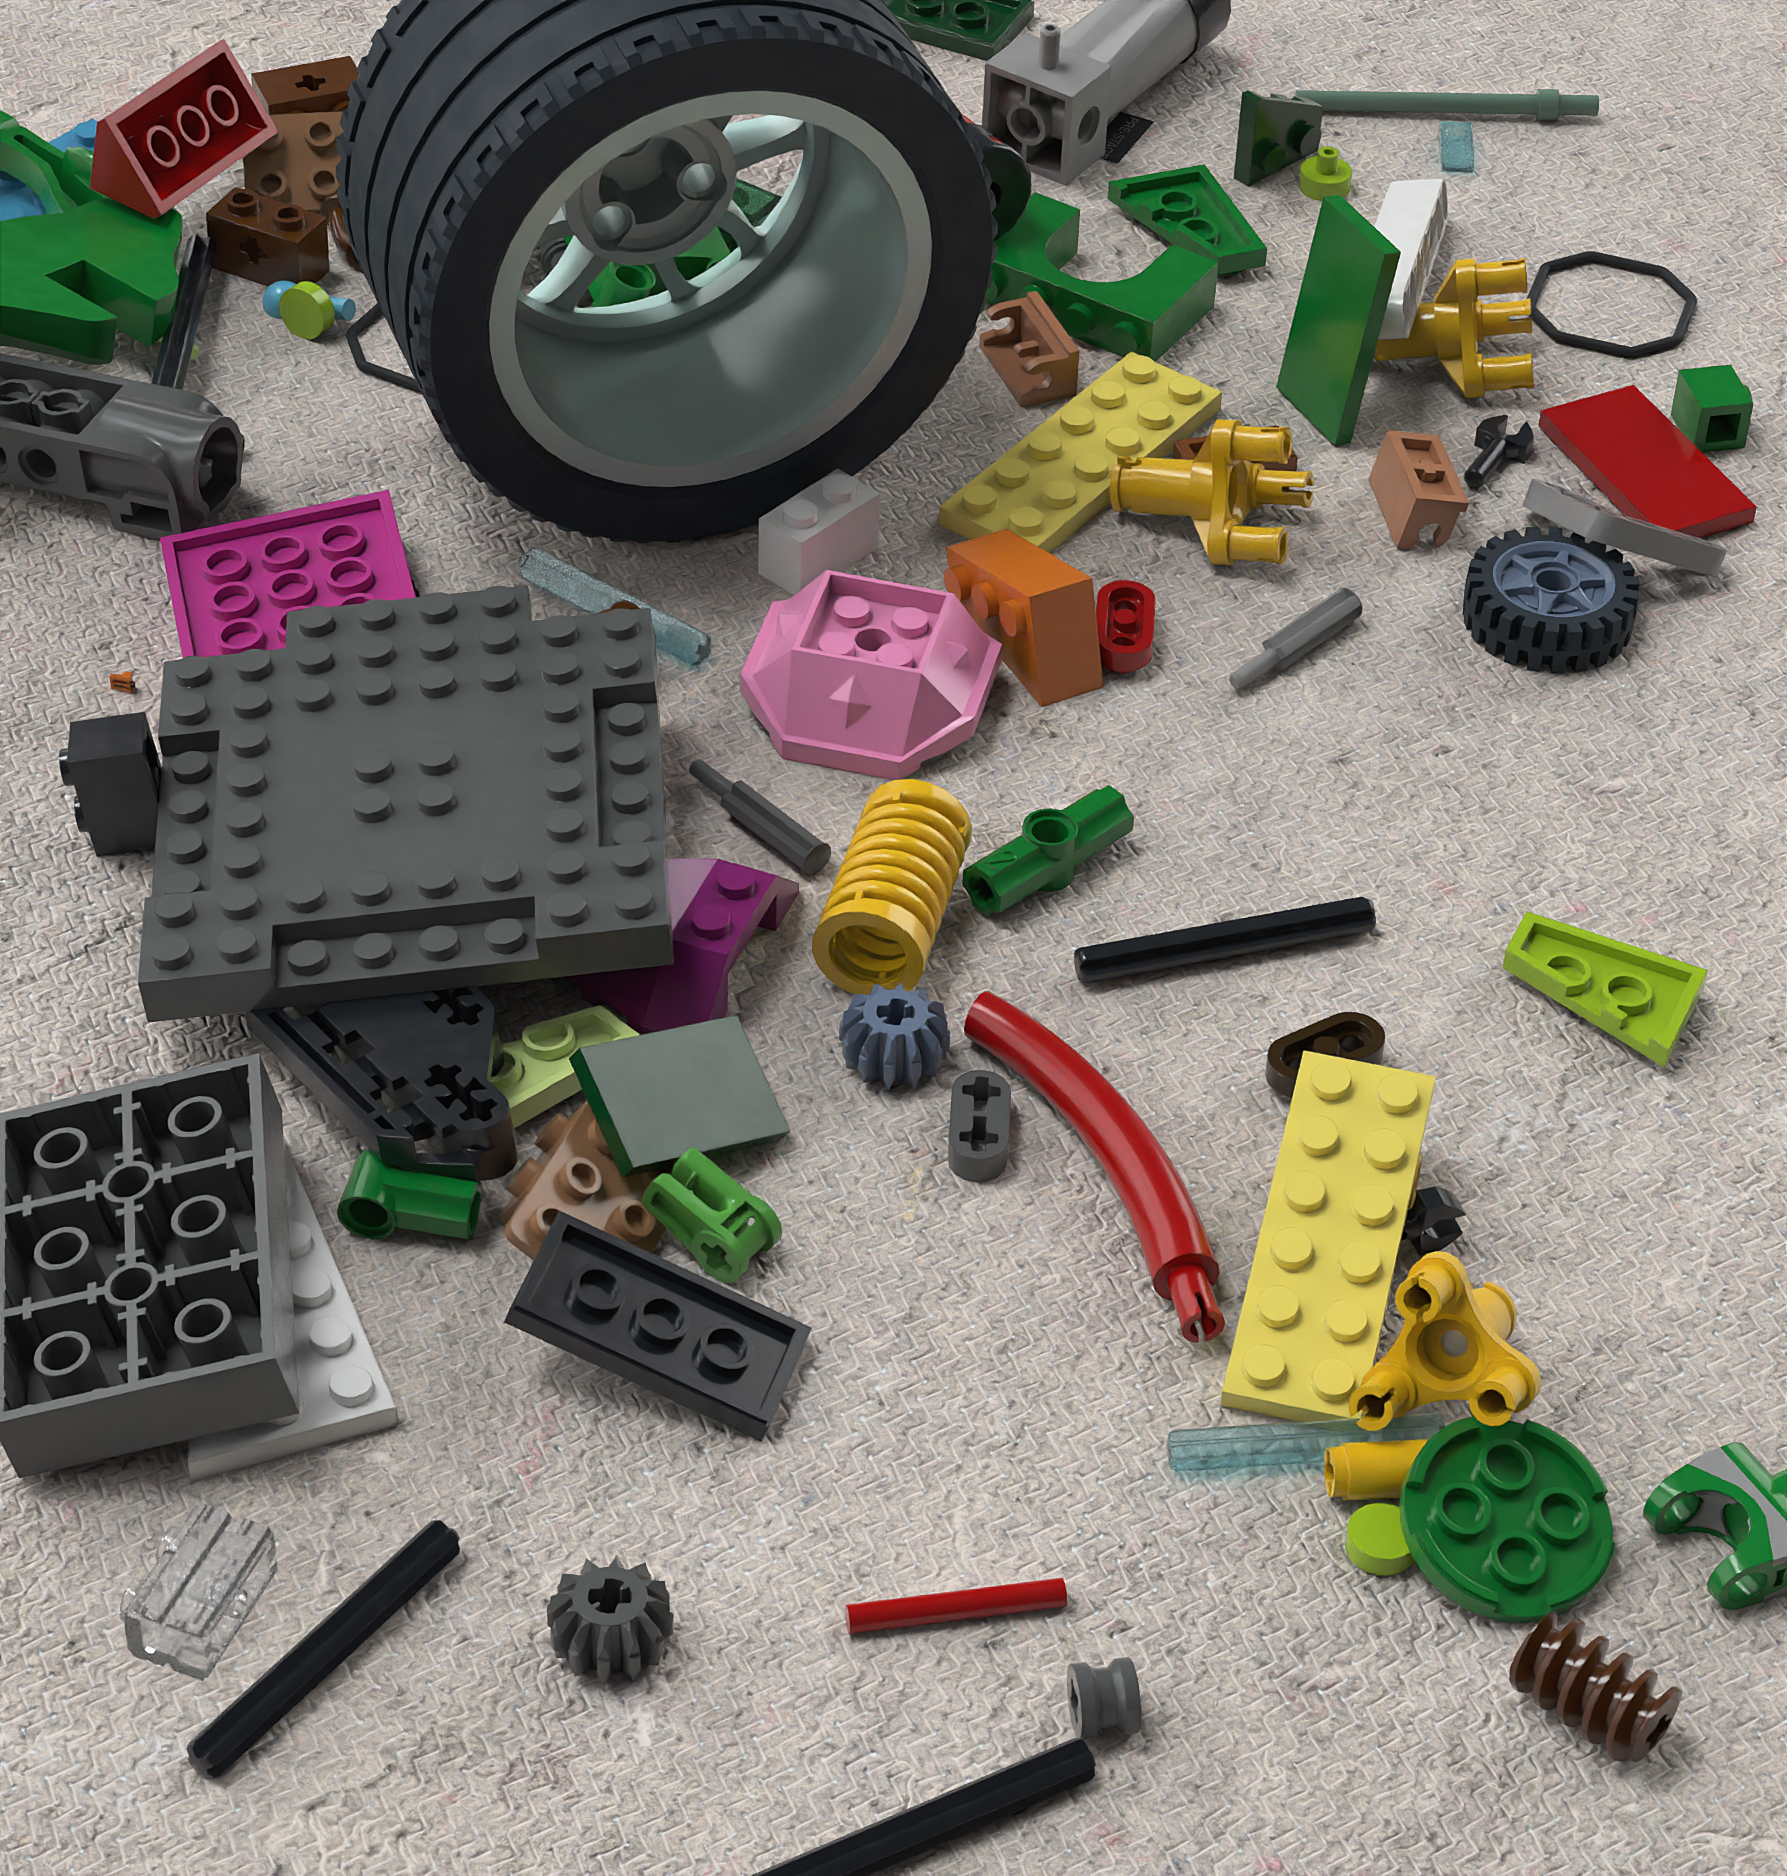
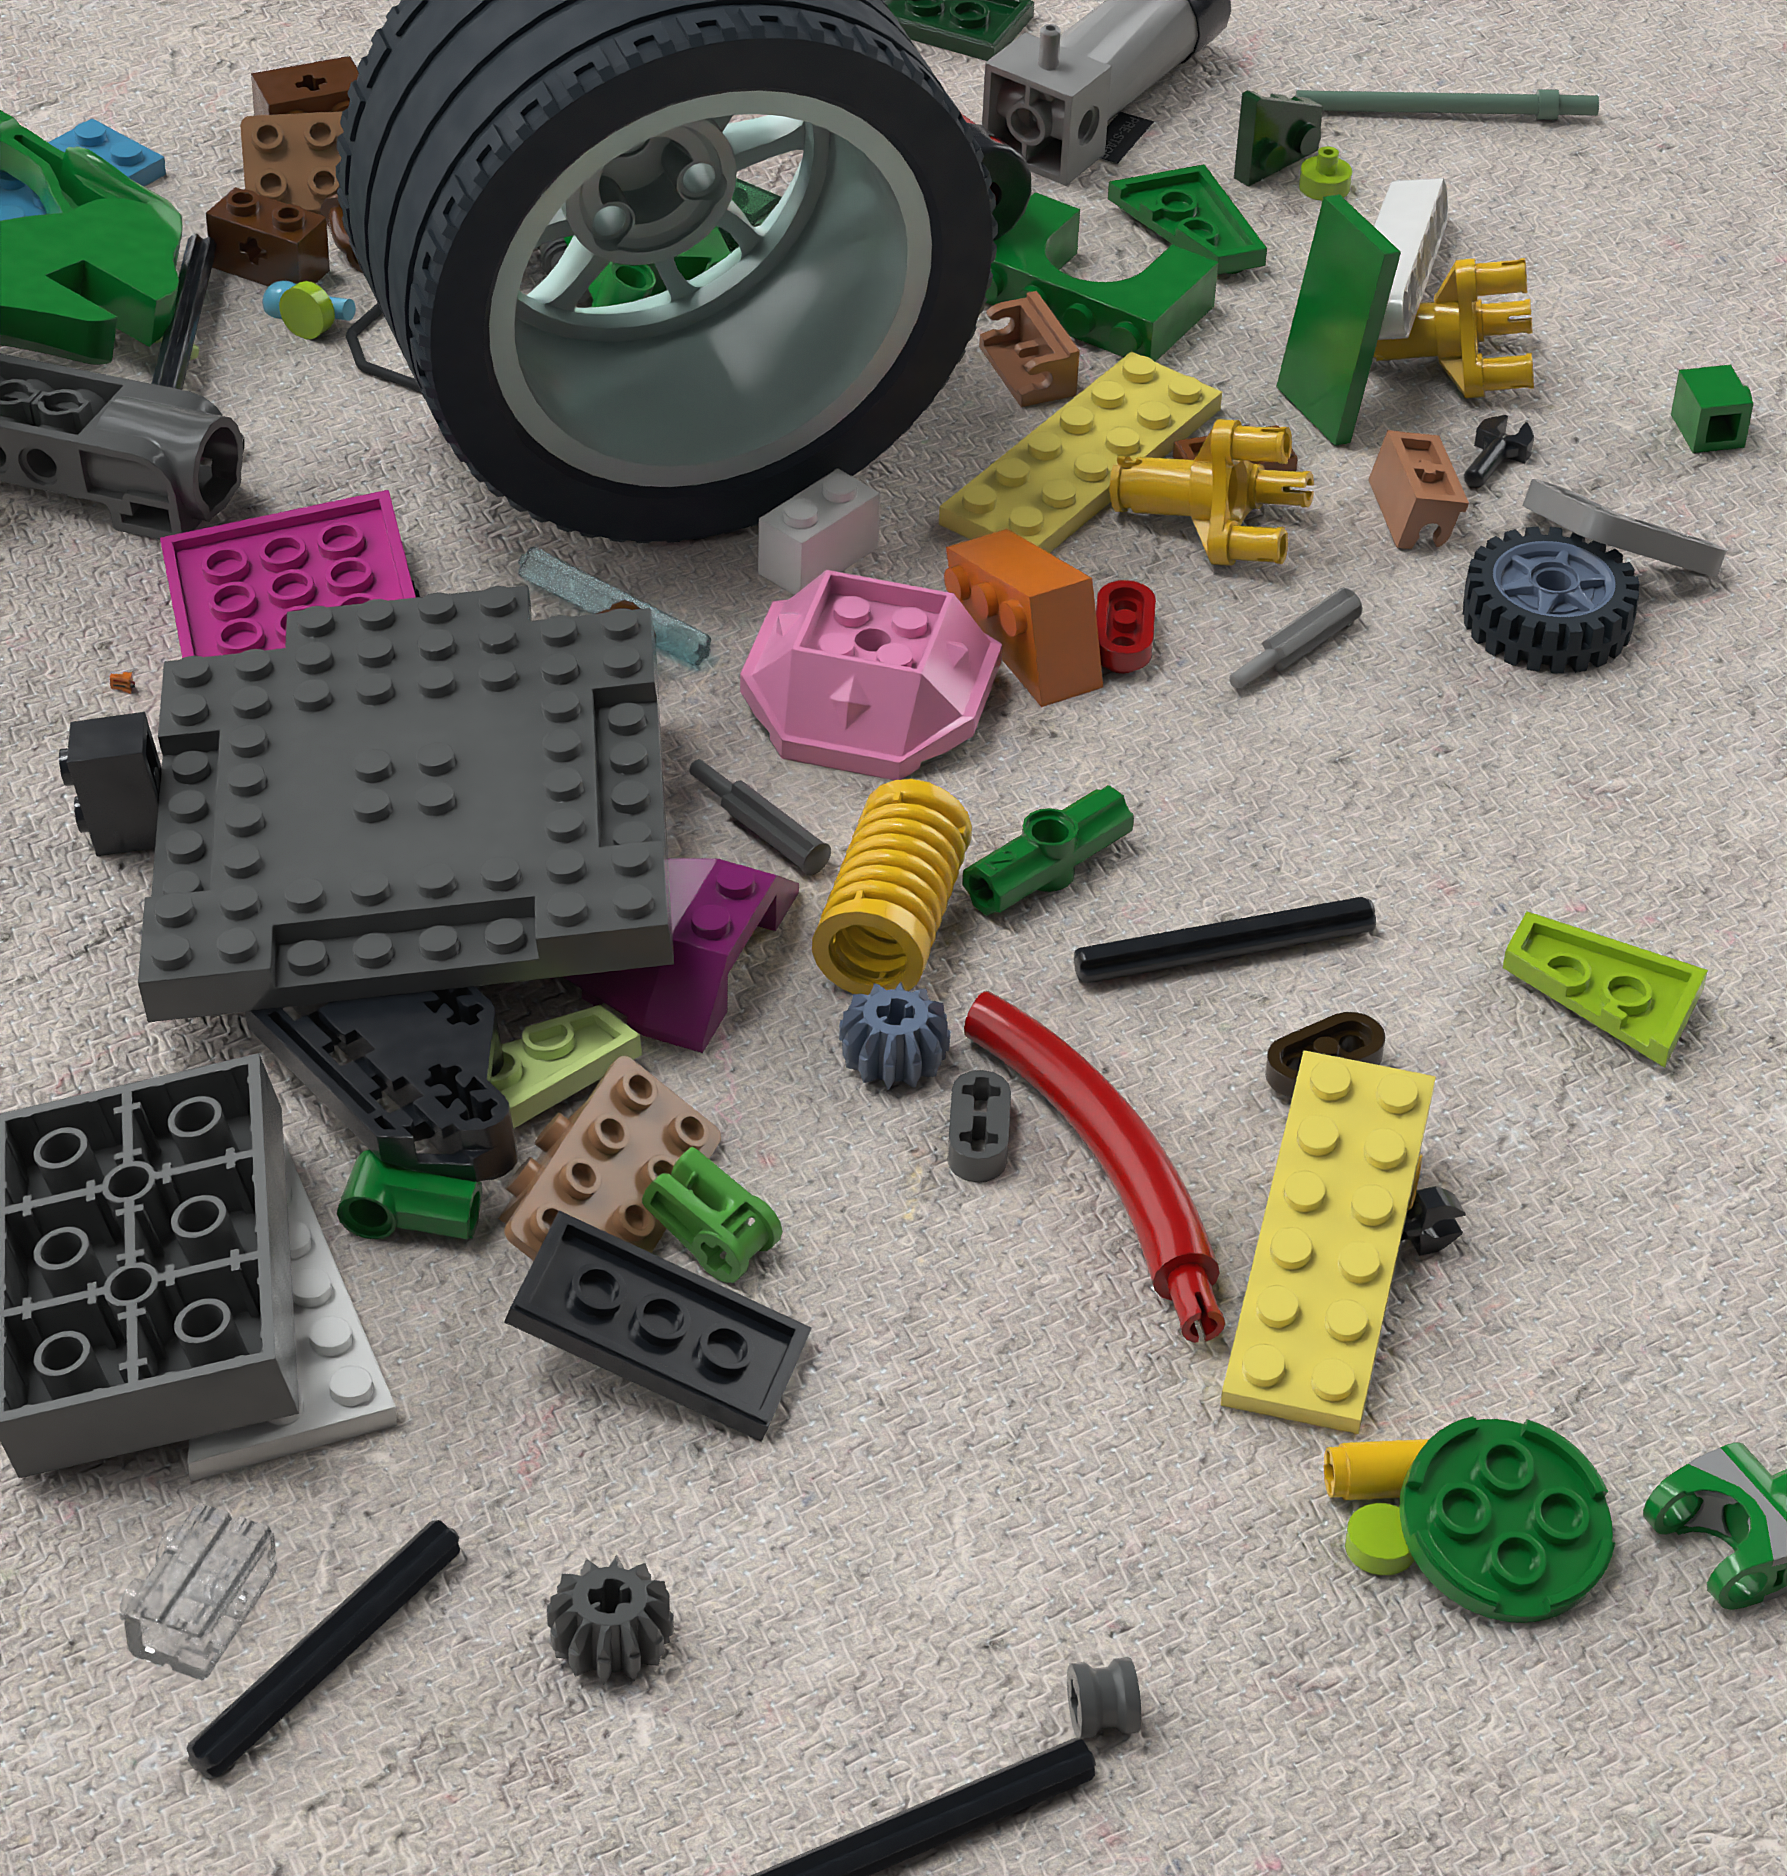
(179, 133): red slope -> none
(678, 1093): tile -> none
(955, 1605): red bar -> none
(1283, 1442): clear light blue axle -> none
(1448, 1350): yellow wheel -> none
(1456, 146): clear light blue piece -> none
(1591, 1691): reddish brown piece -> none
(1620, 262): black piece -> none
(1646, 463): red tile -> none

